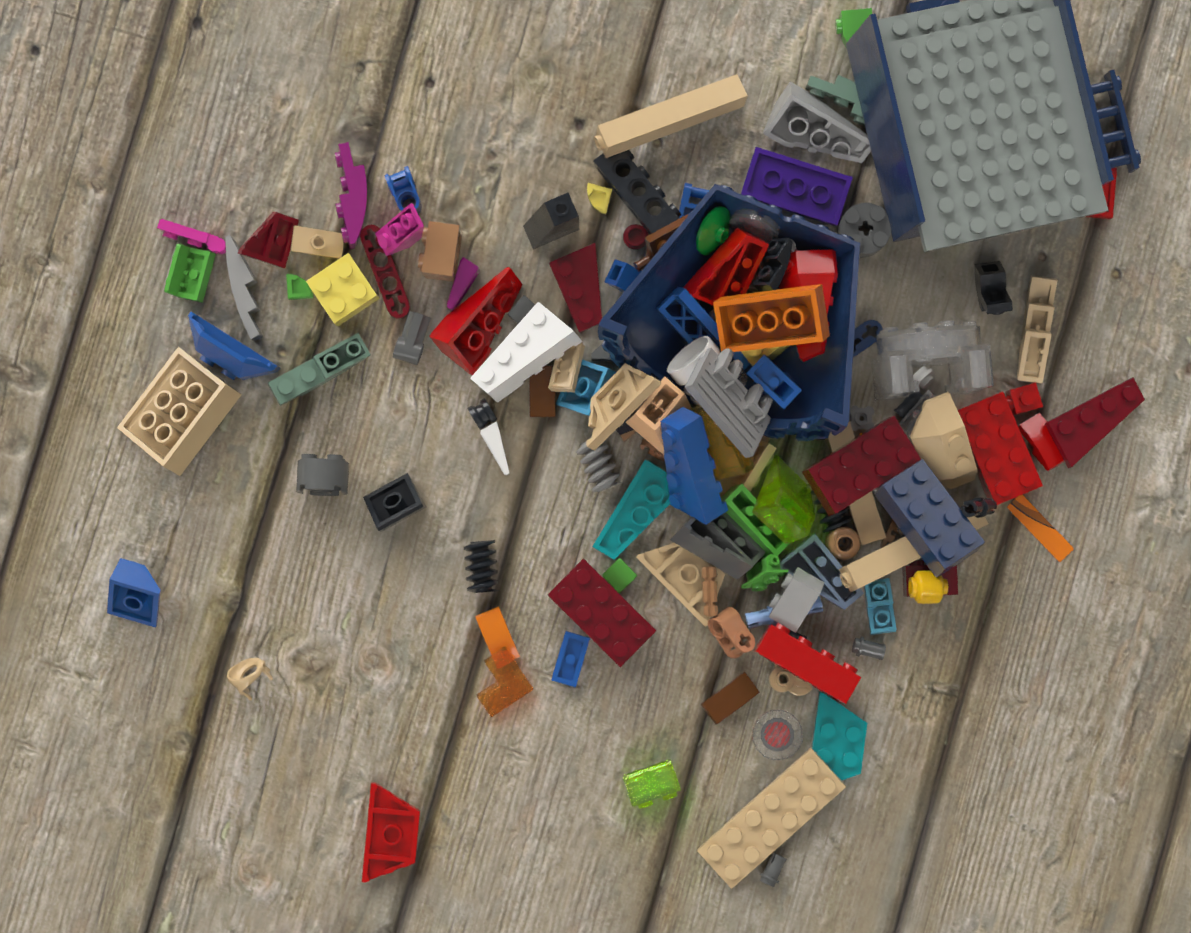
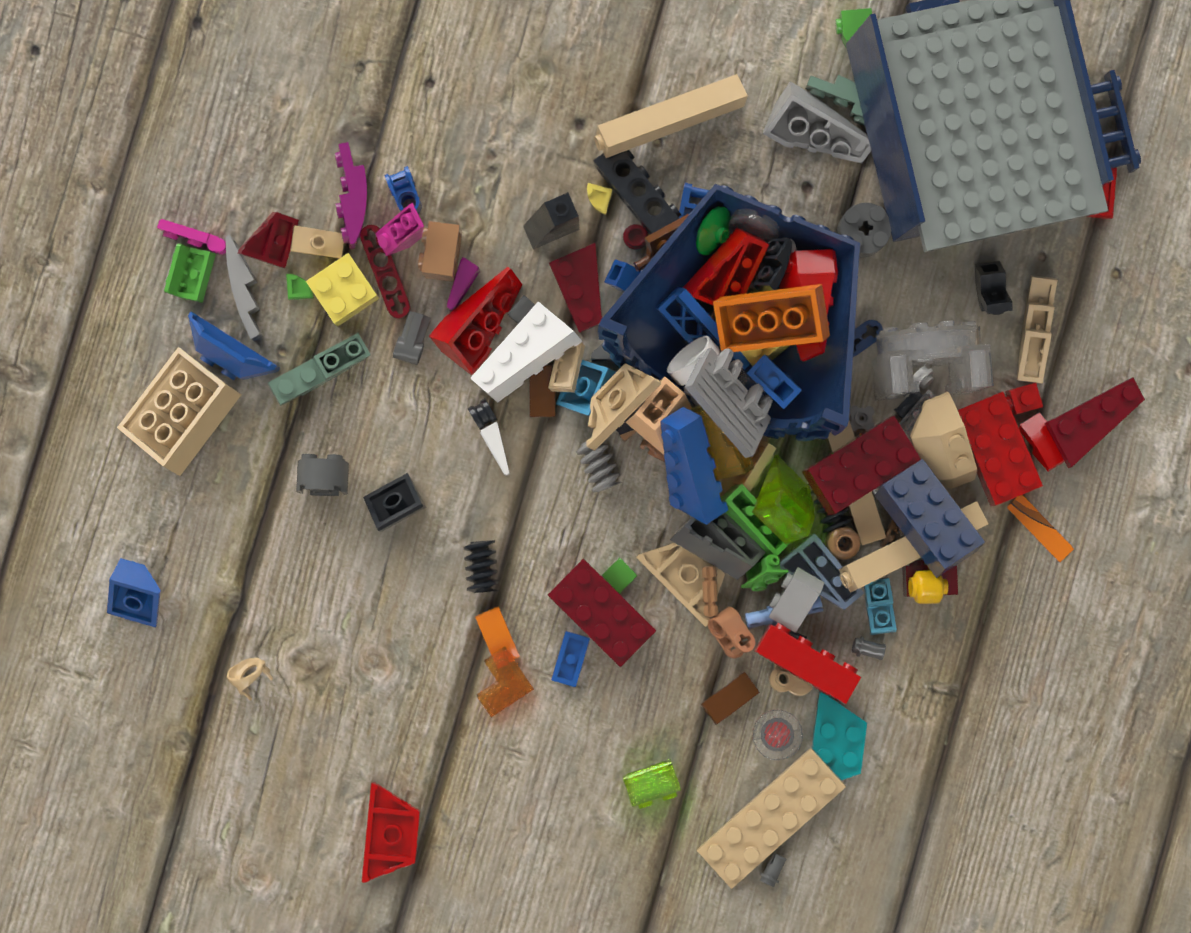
(637, 509): teal wing -> none
(796, 186): dark purple plate -> none
(978, 507): black pin -> none

